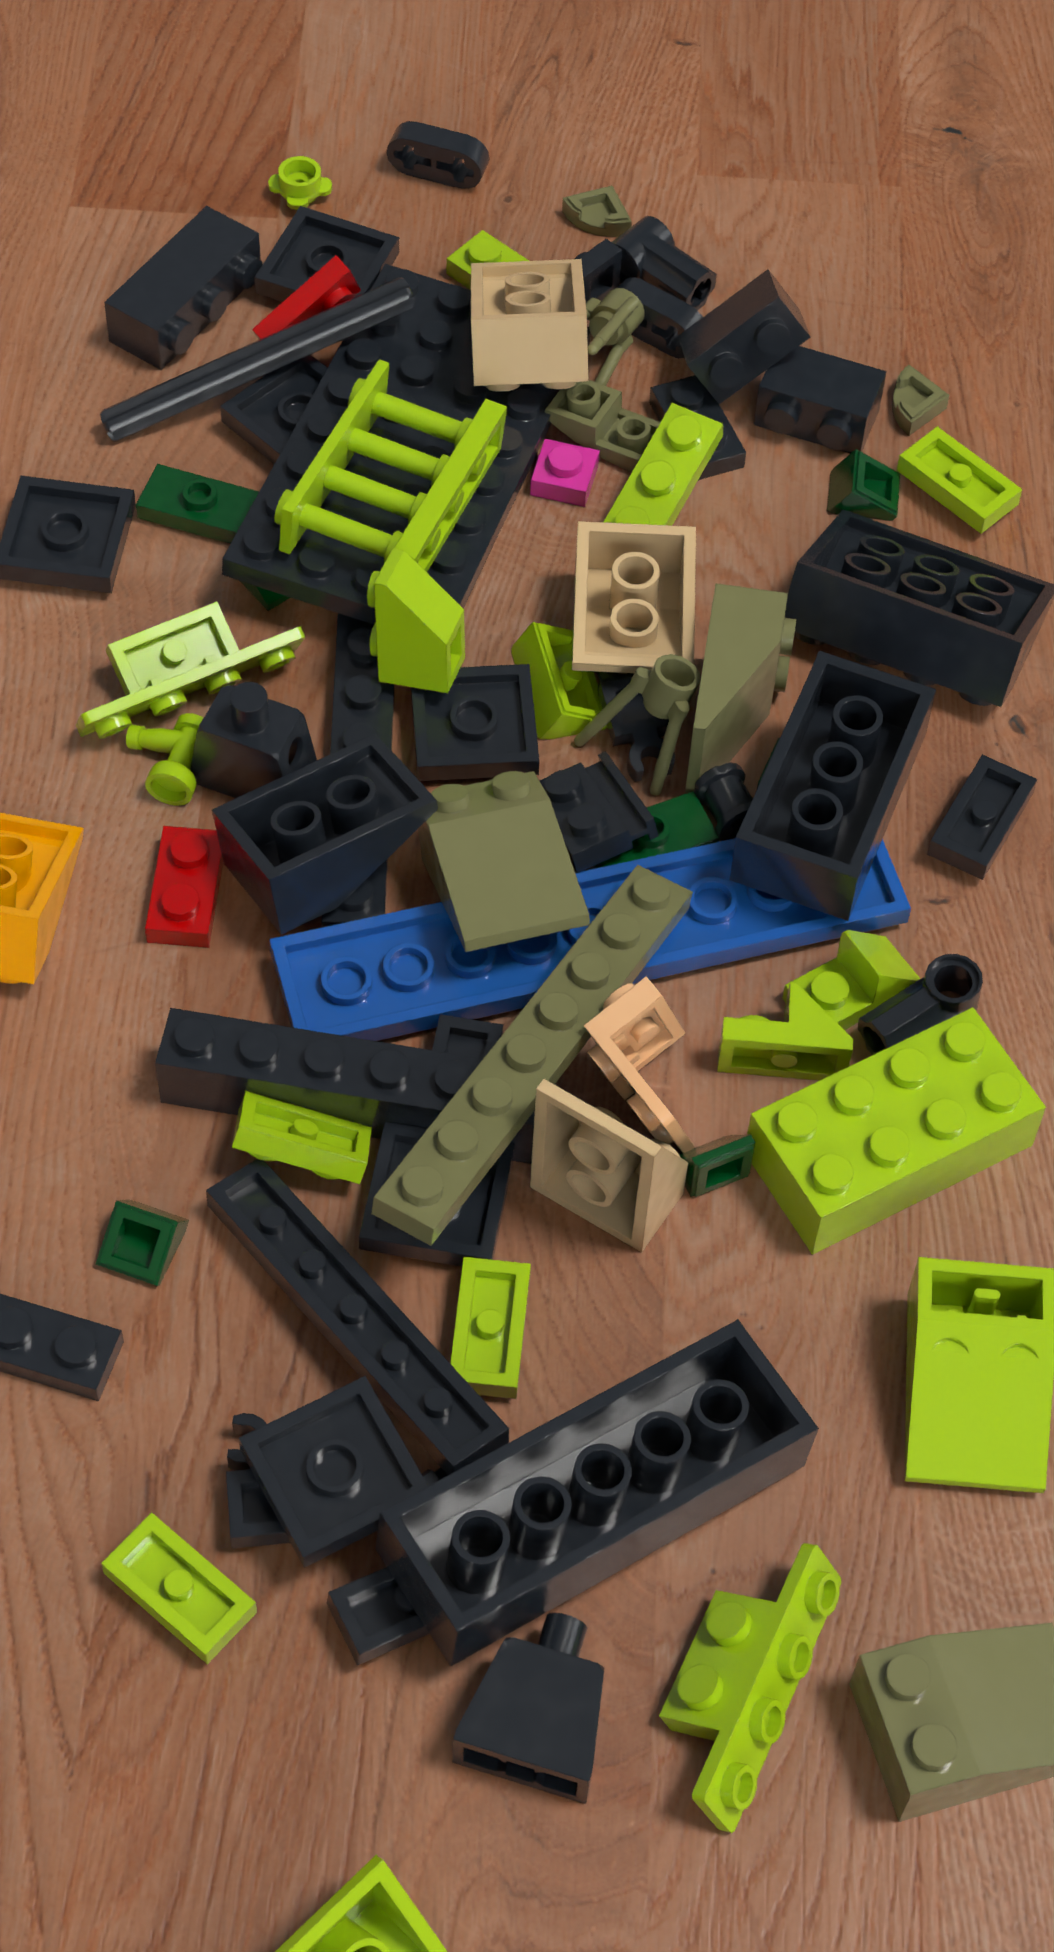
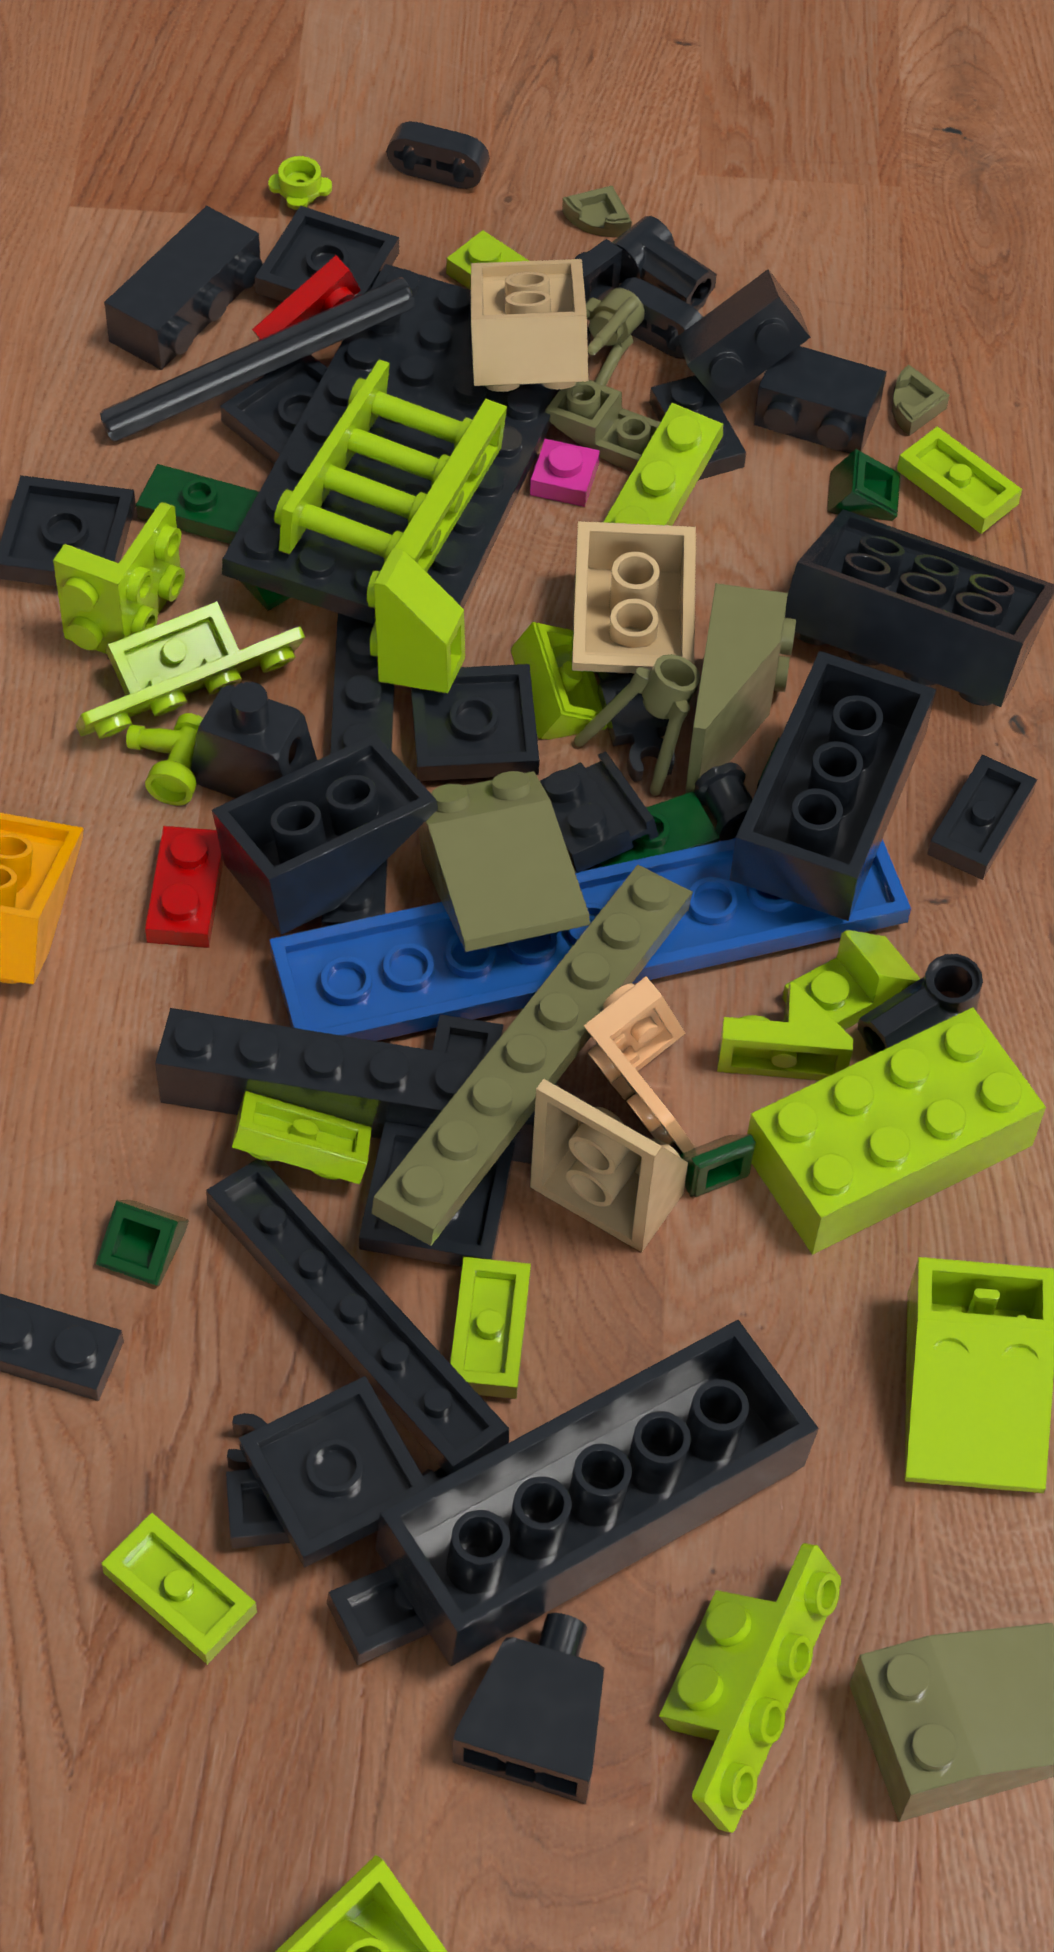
(115, 600): none -> lime bracket

